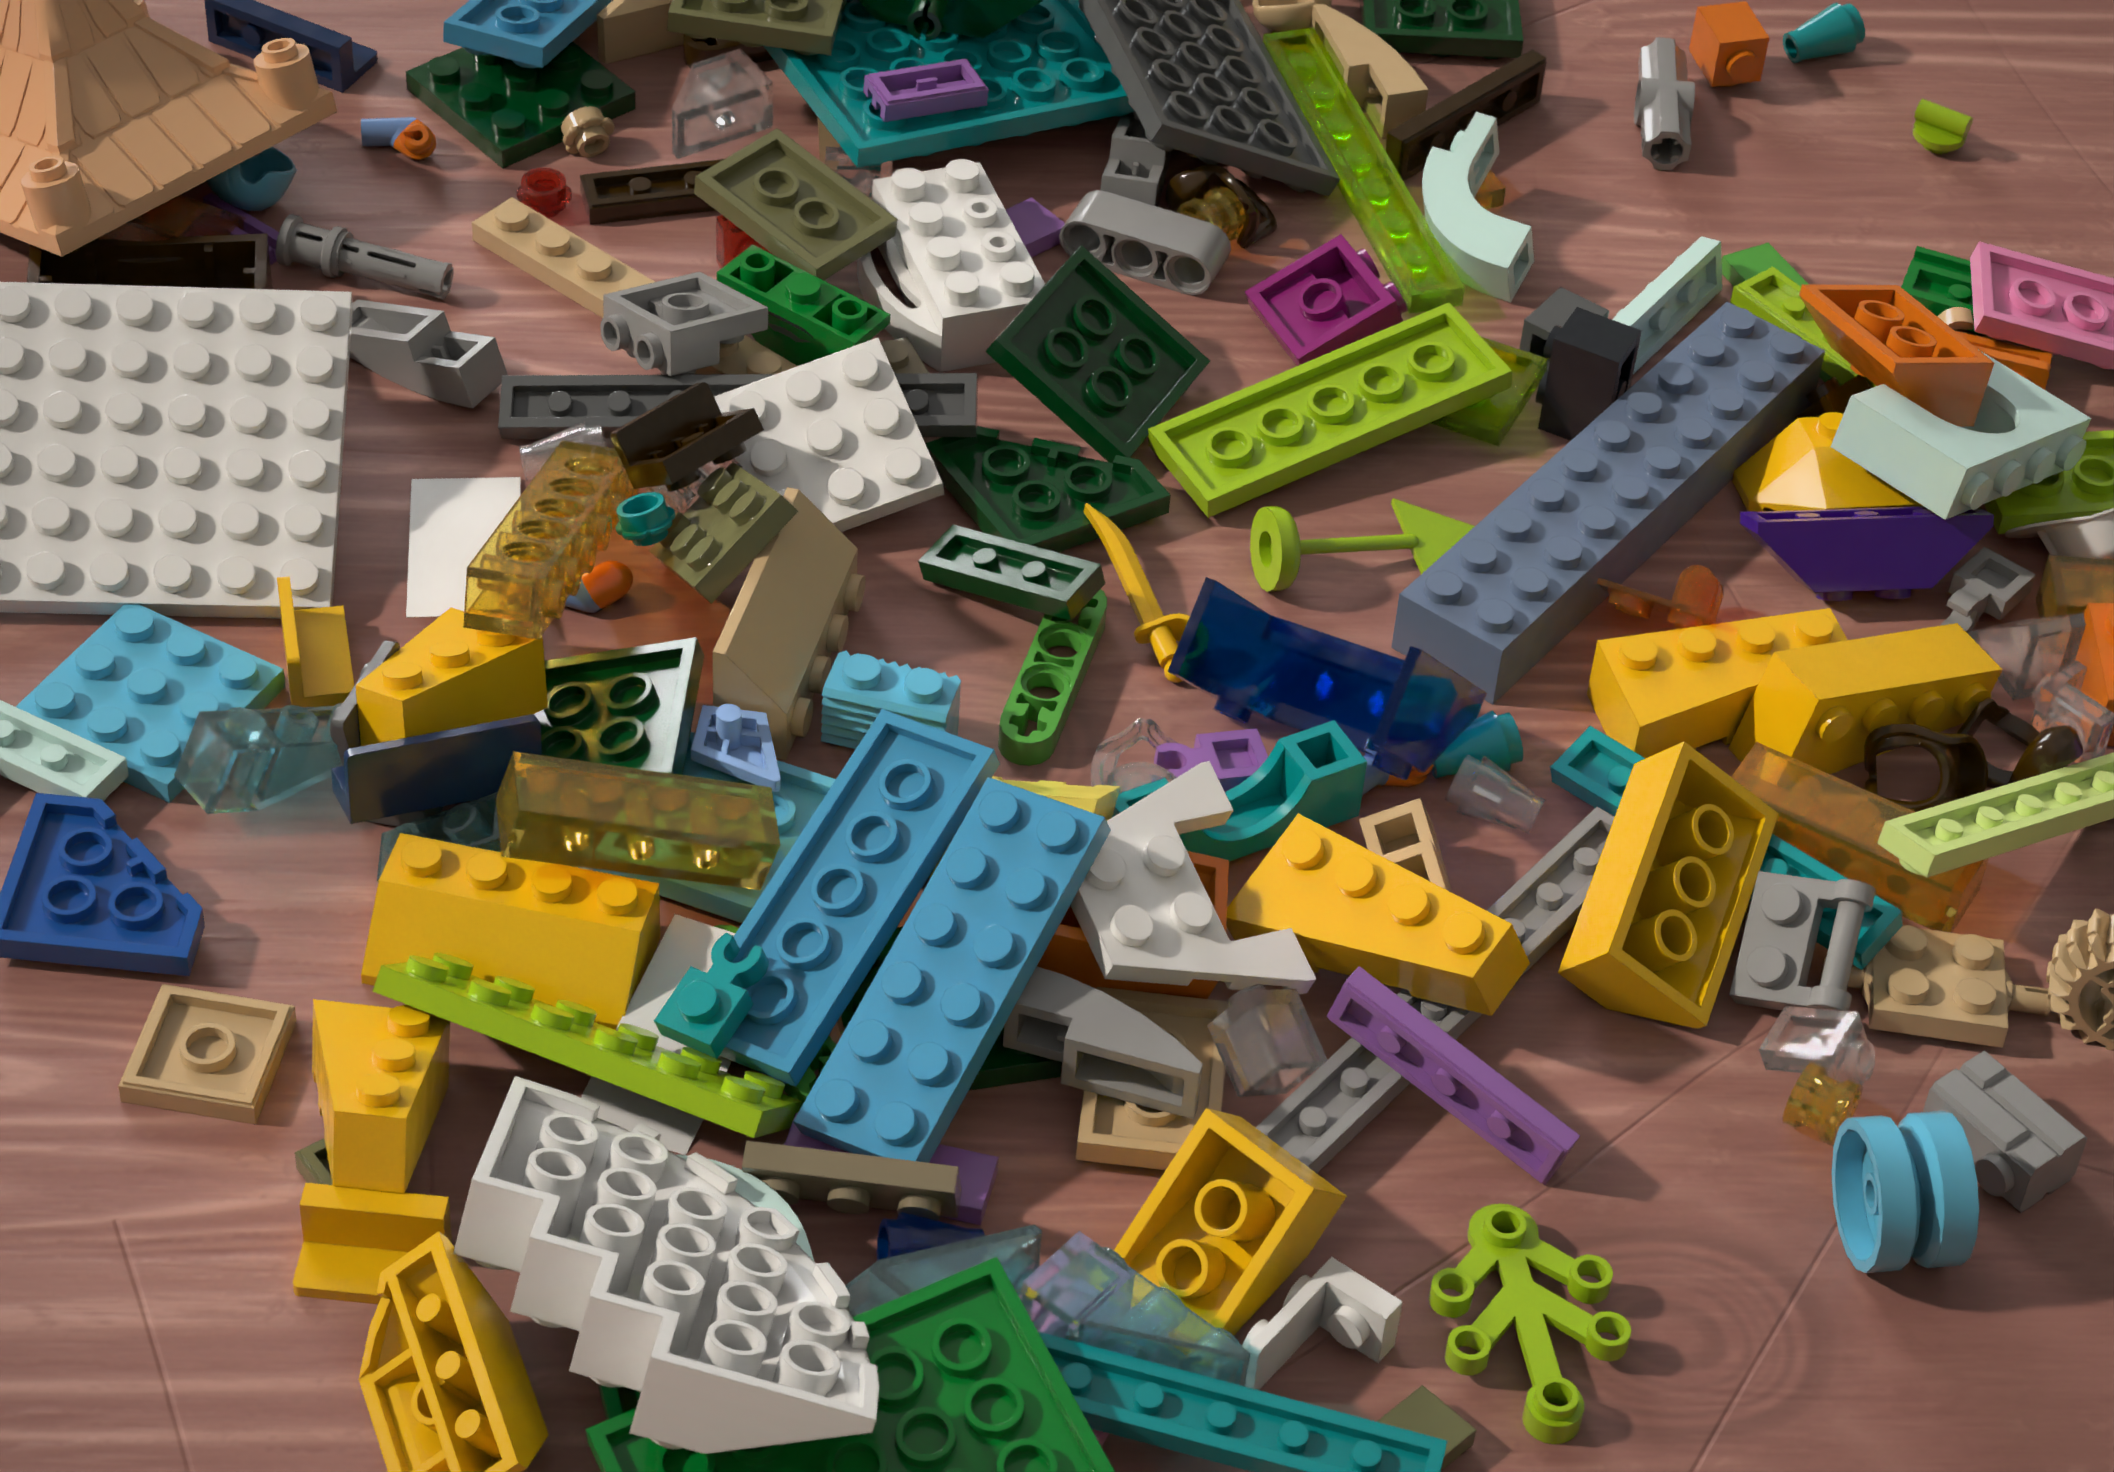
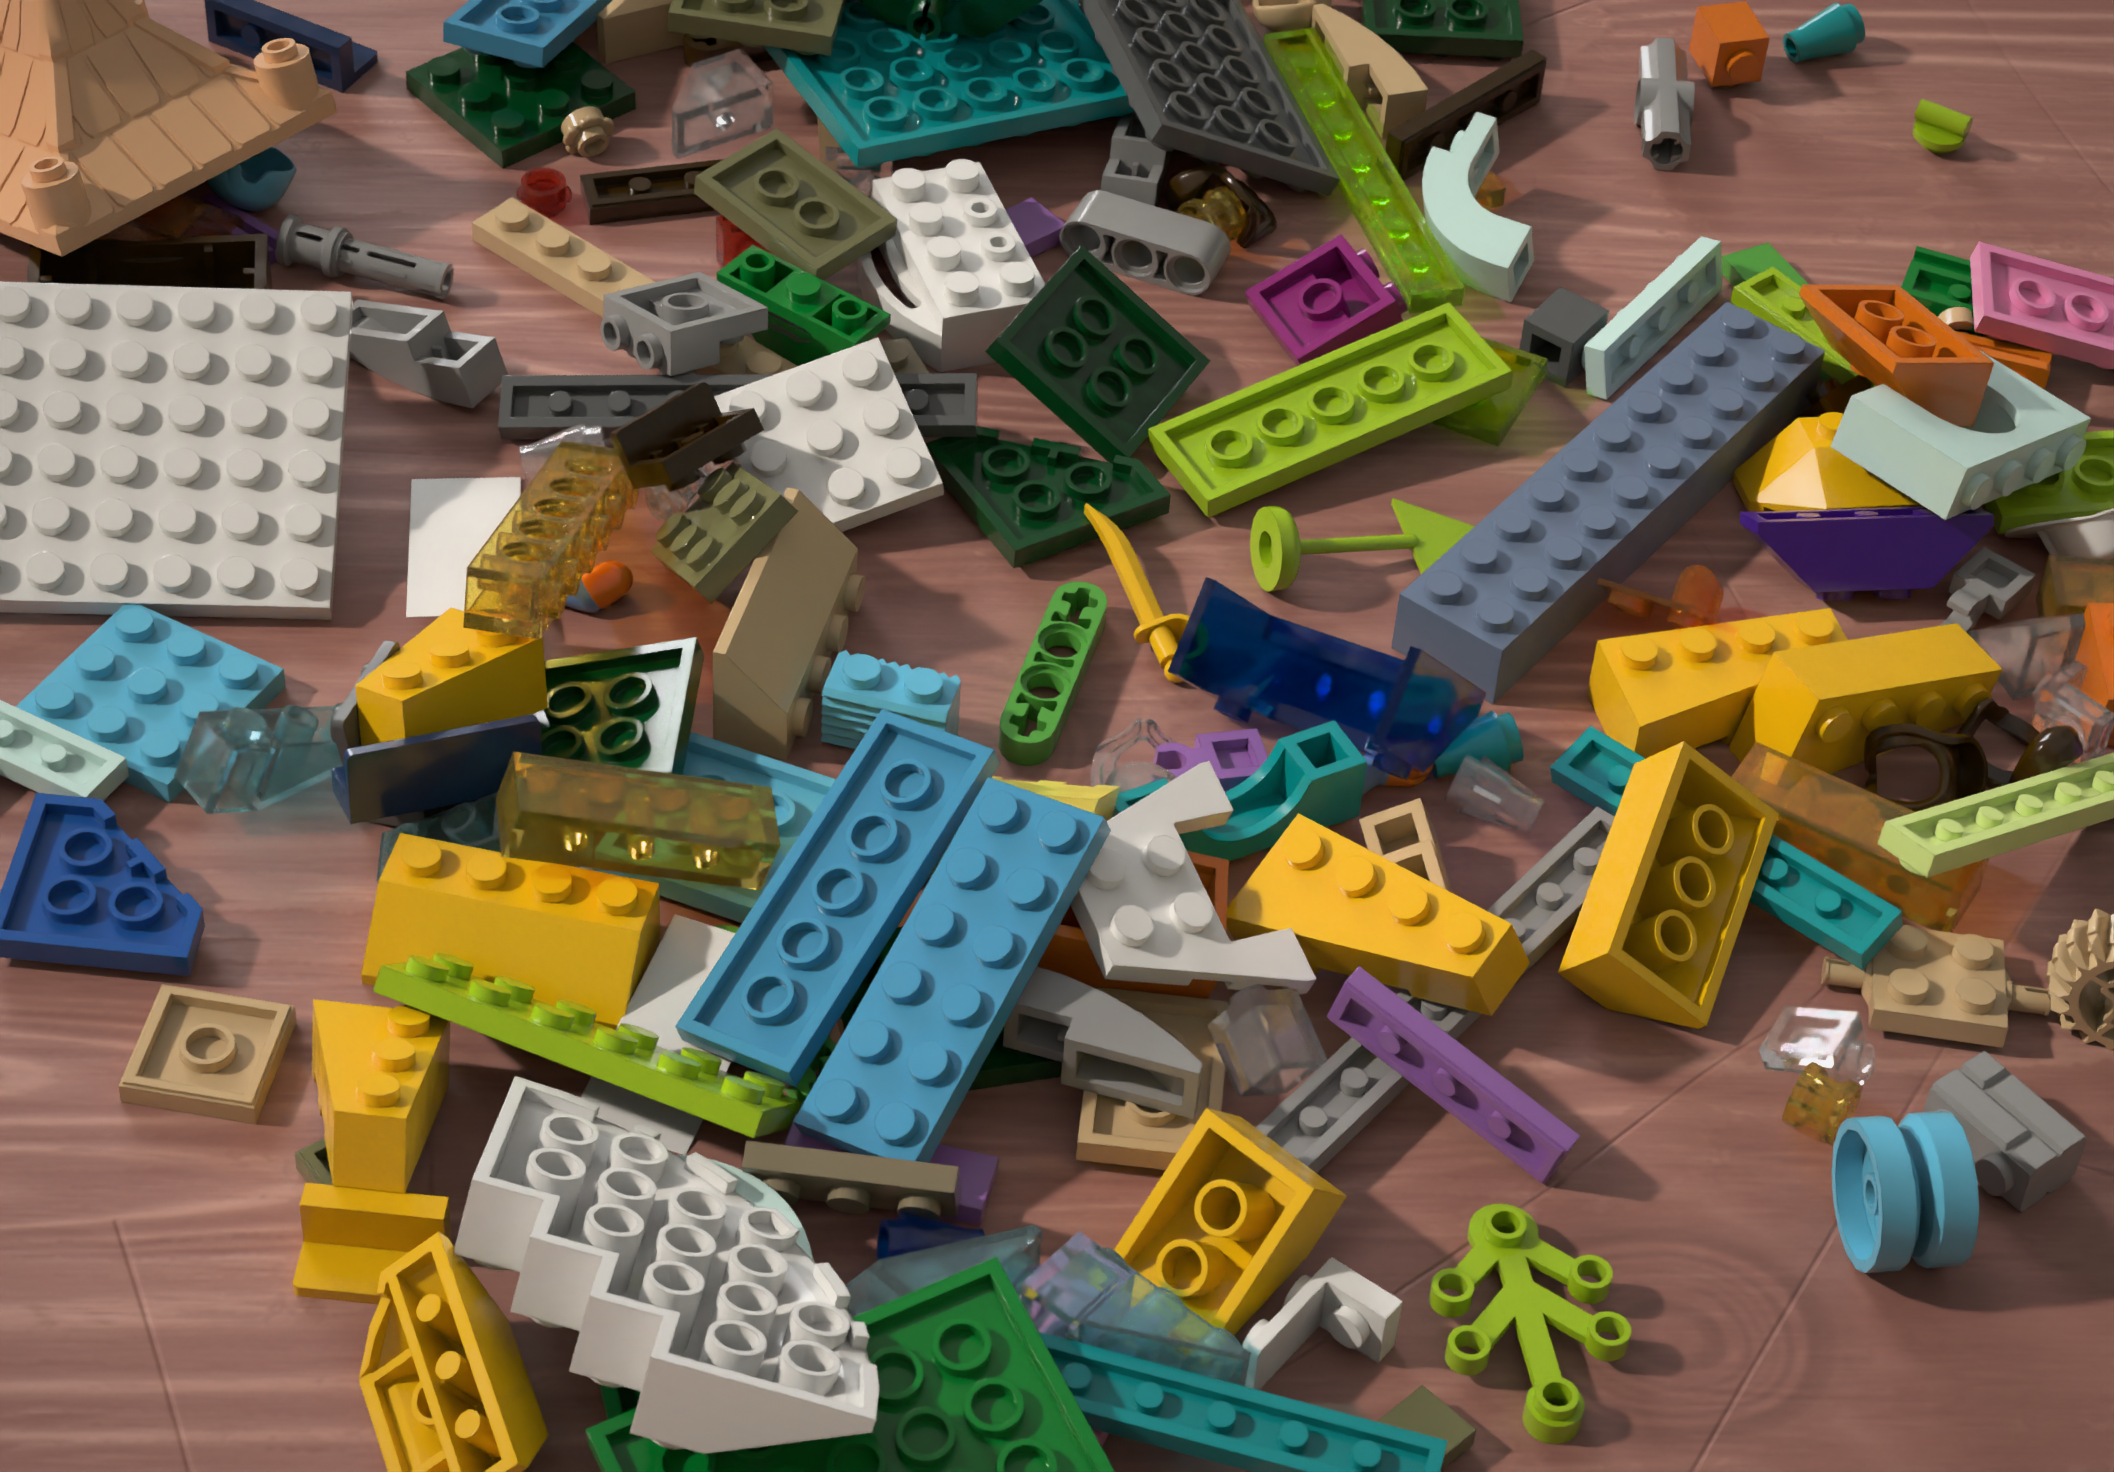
(315, 652): yellow panel -> none
(403, 133): arm -> none
(644, 518): teal plate -> none
(713, 1004): teal plate -> none
(737, 744): light blue piece -> none
(926, 90): medium lavender tile -> none
(1012, 572): dark green plate -> none
(1587, 371): black brick -> none
(1783, 937): light grey plate -> none

